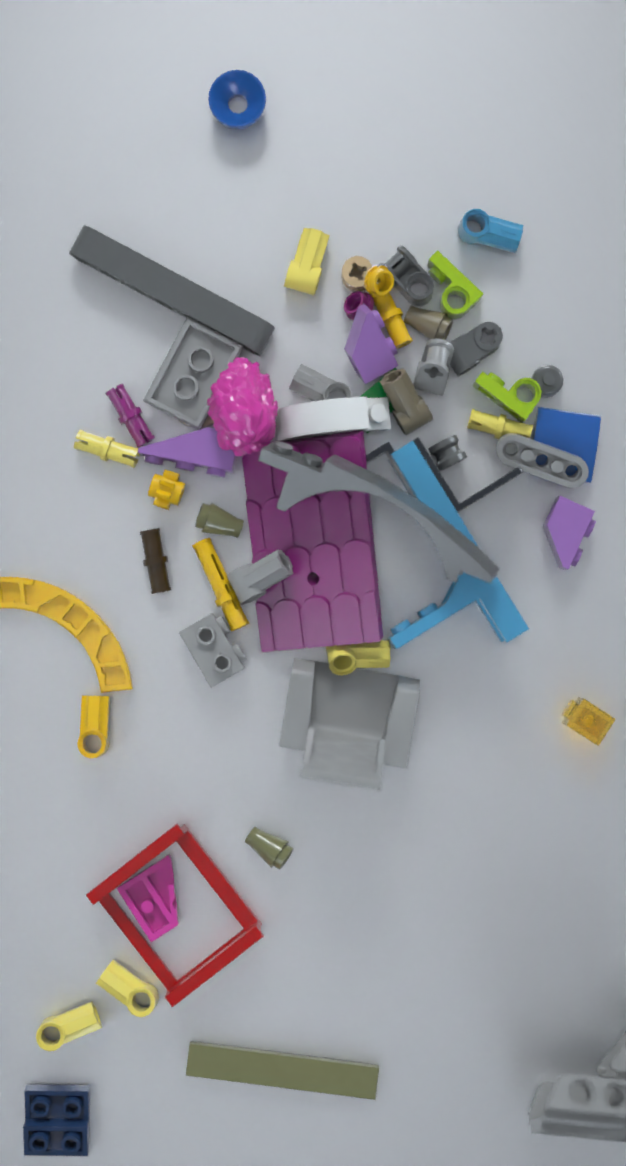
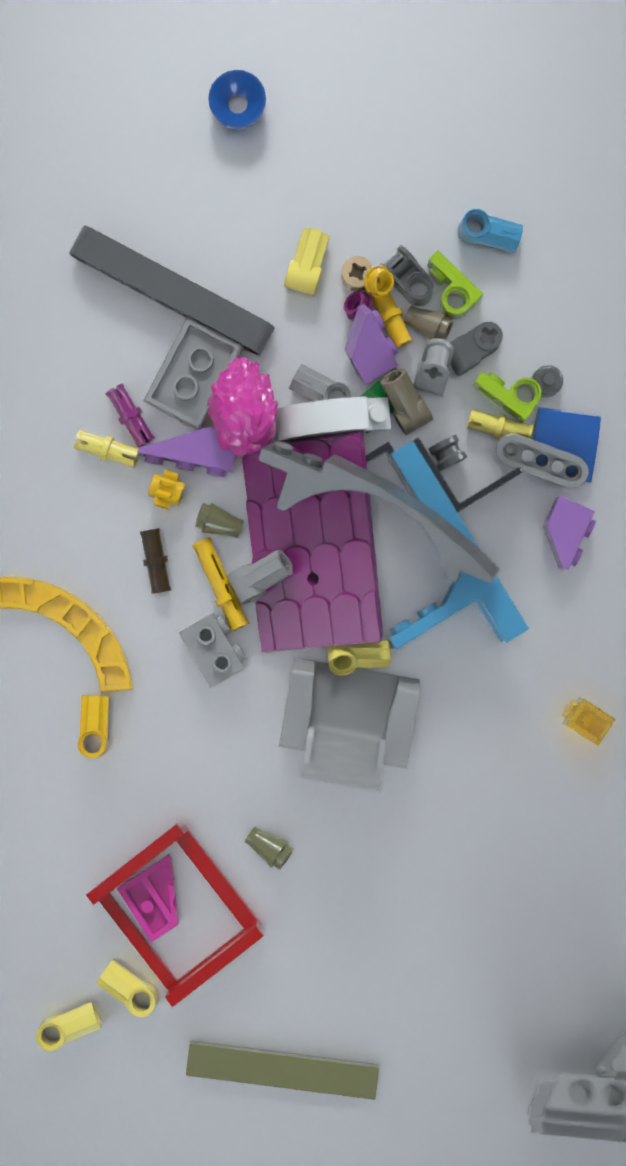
(56, 1120): dark blue slope -> none

